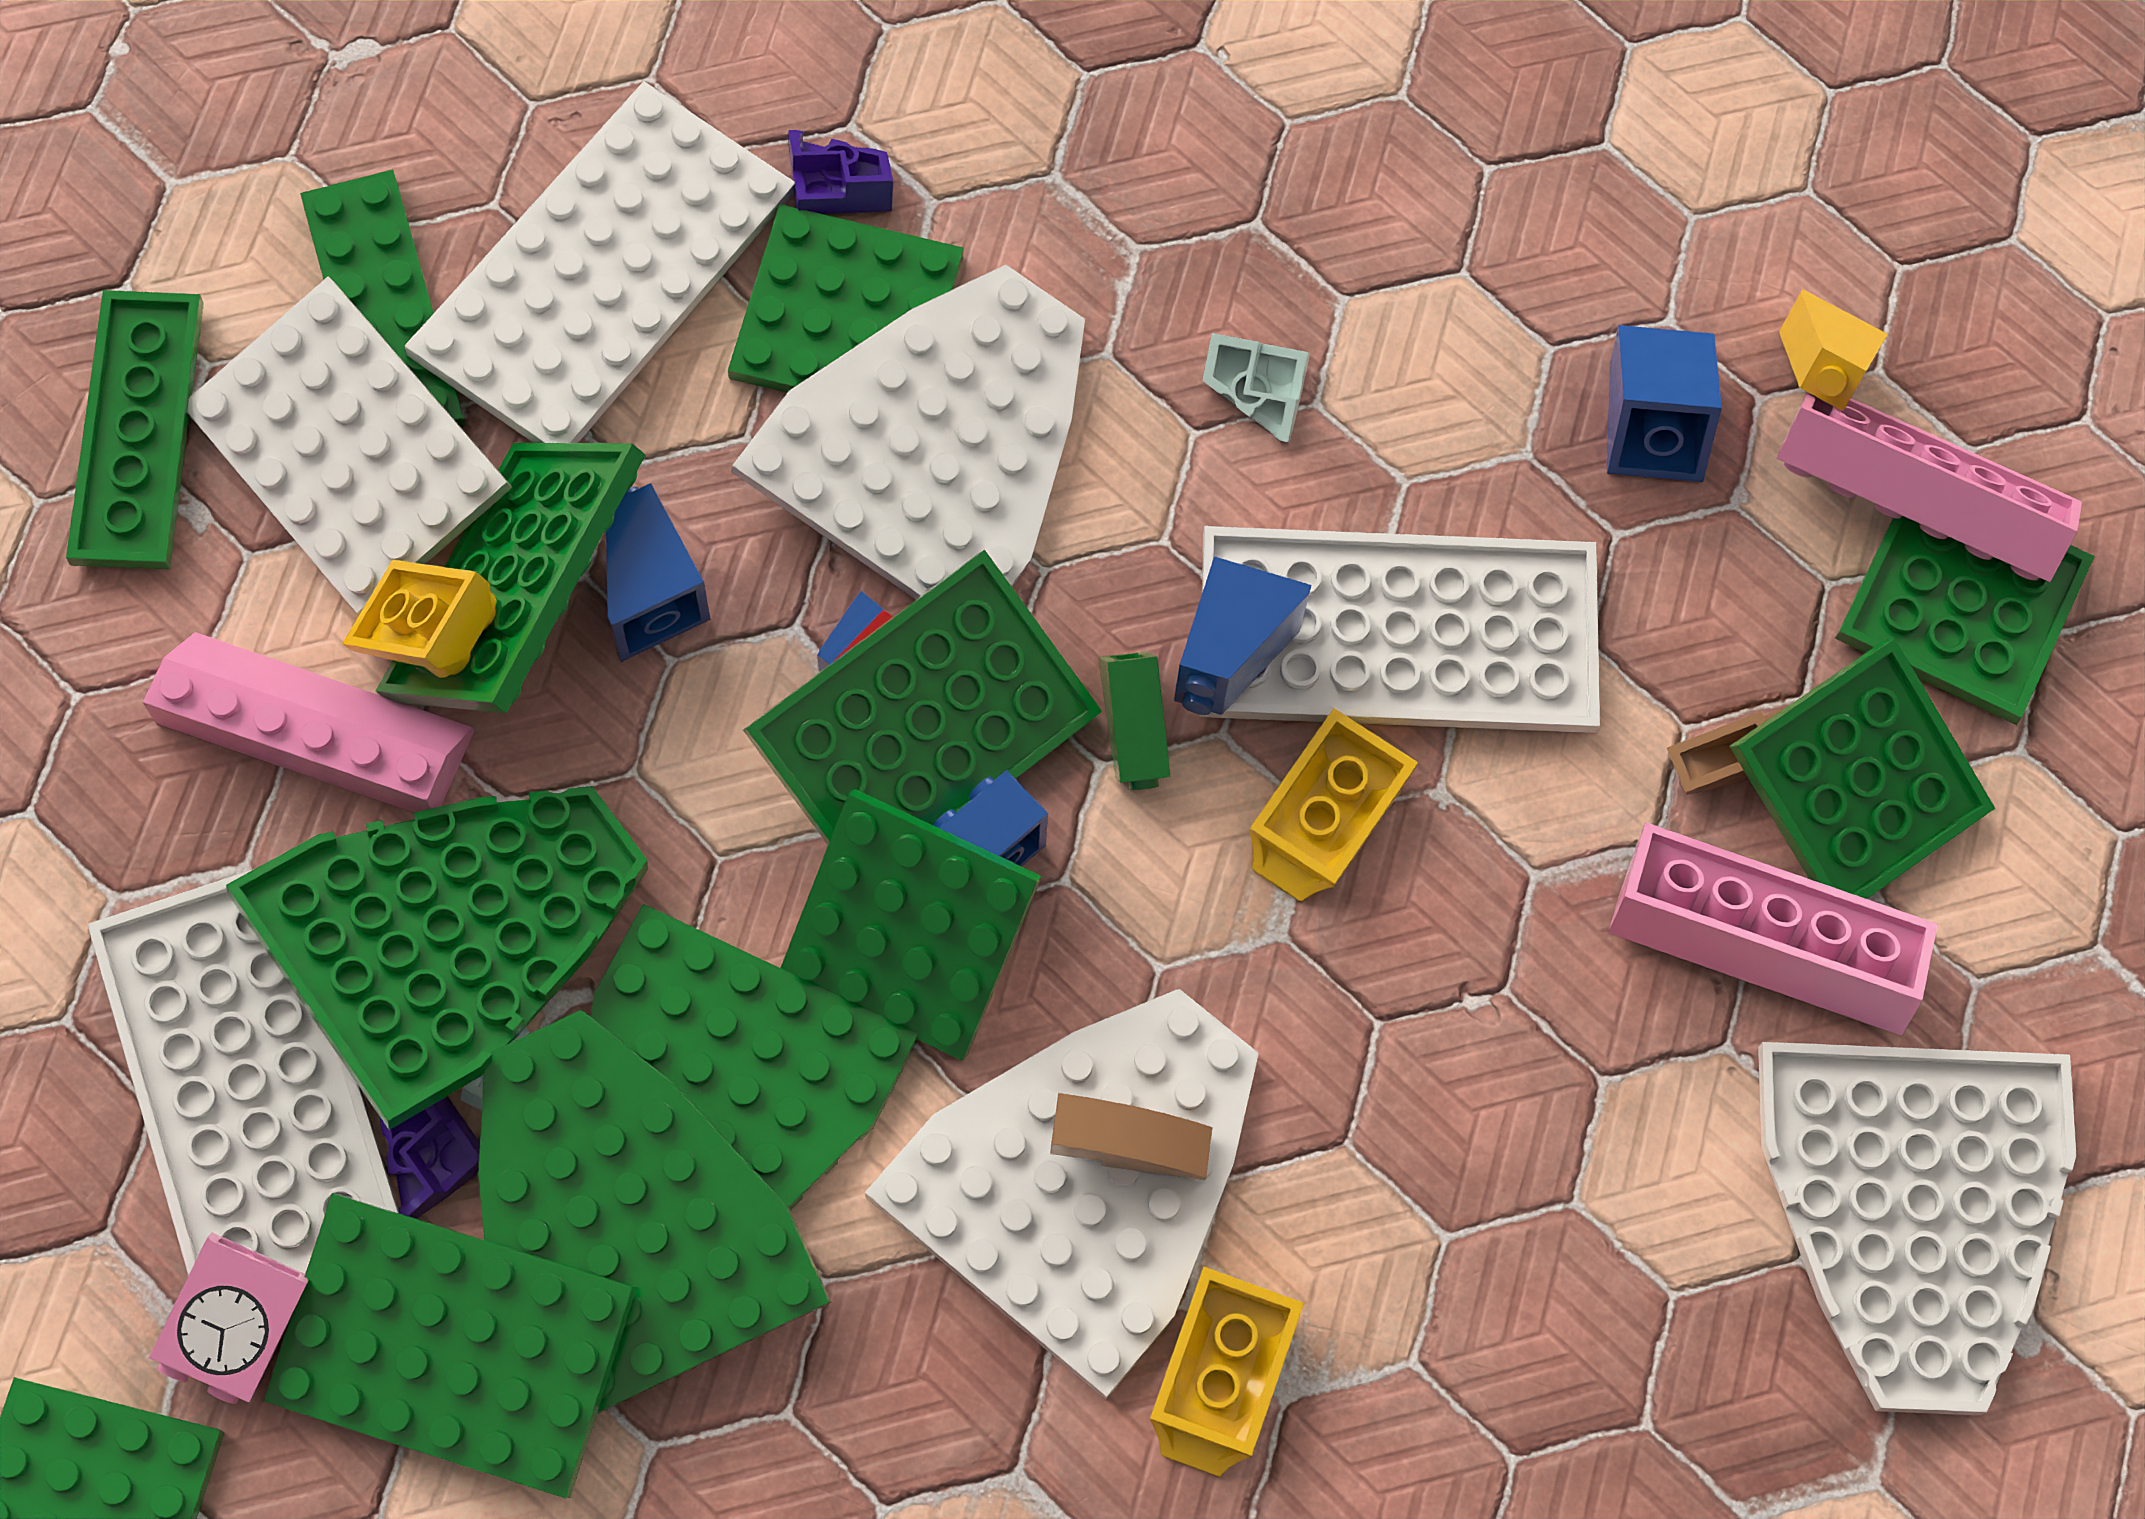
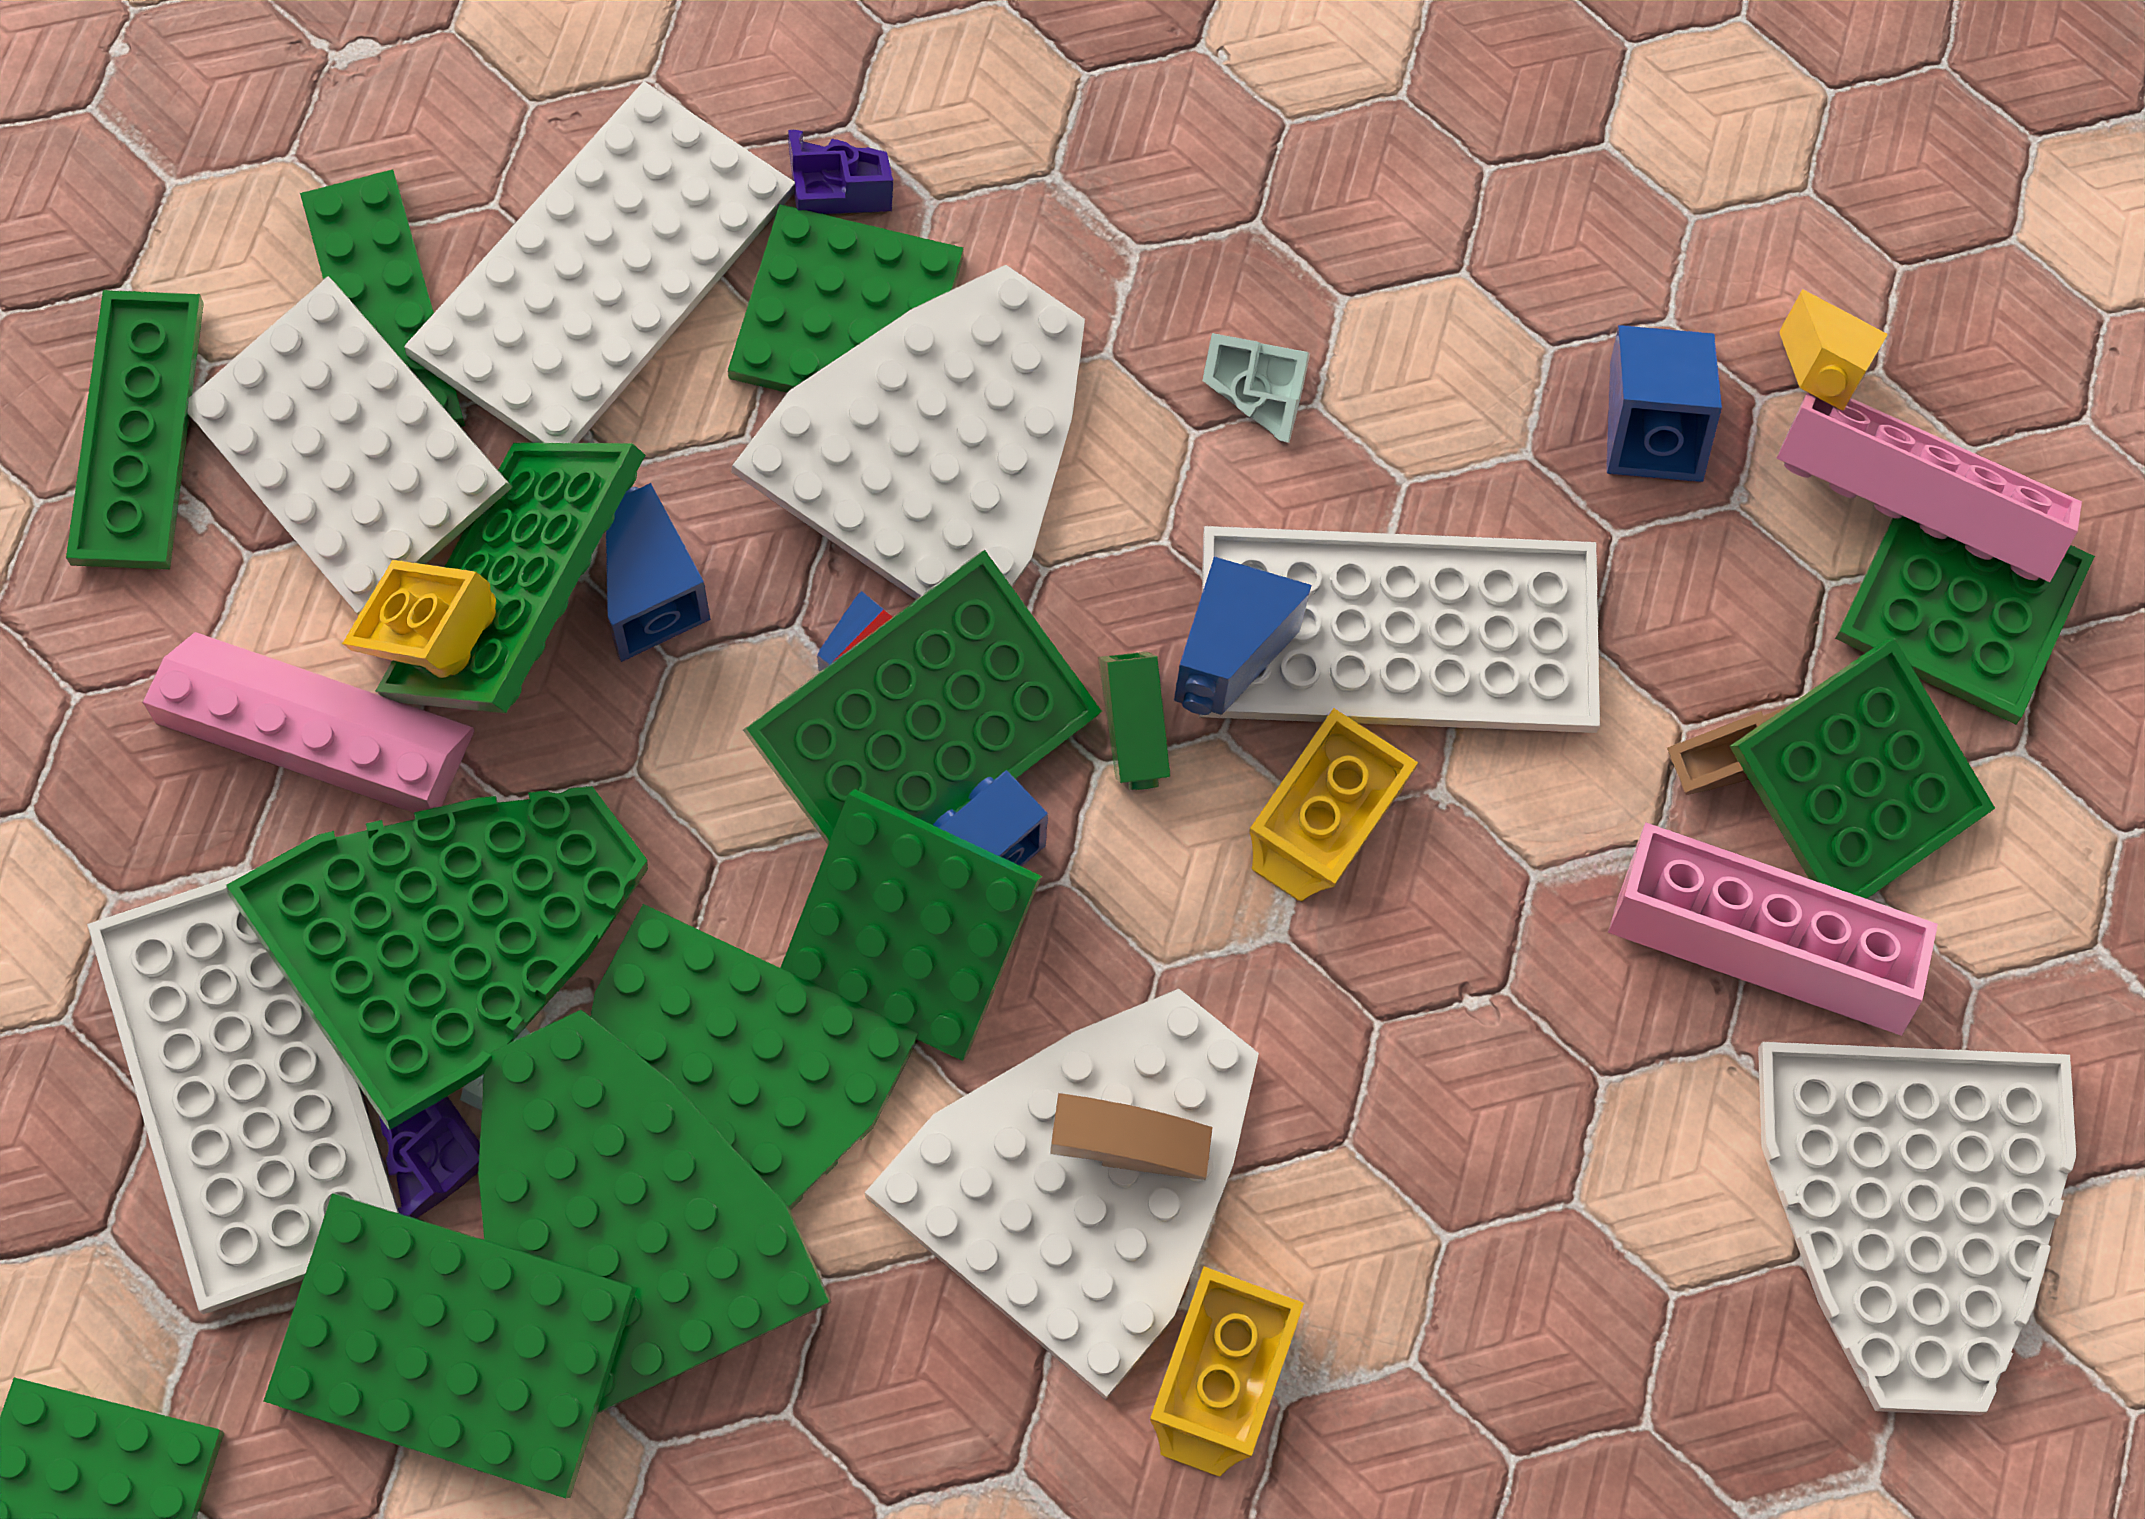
(228, 1319): brick -> none

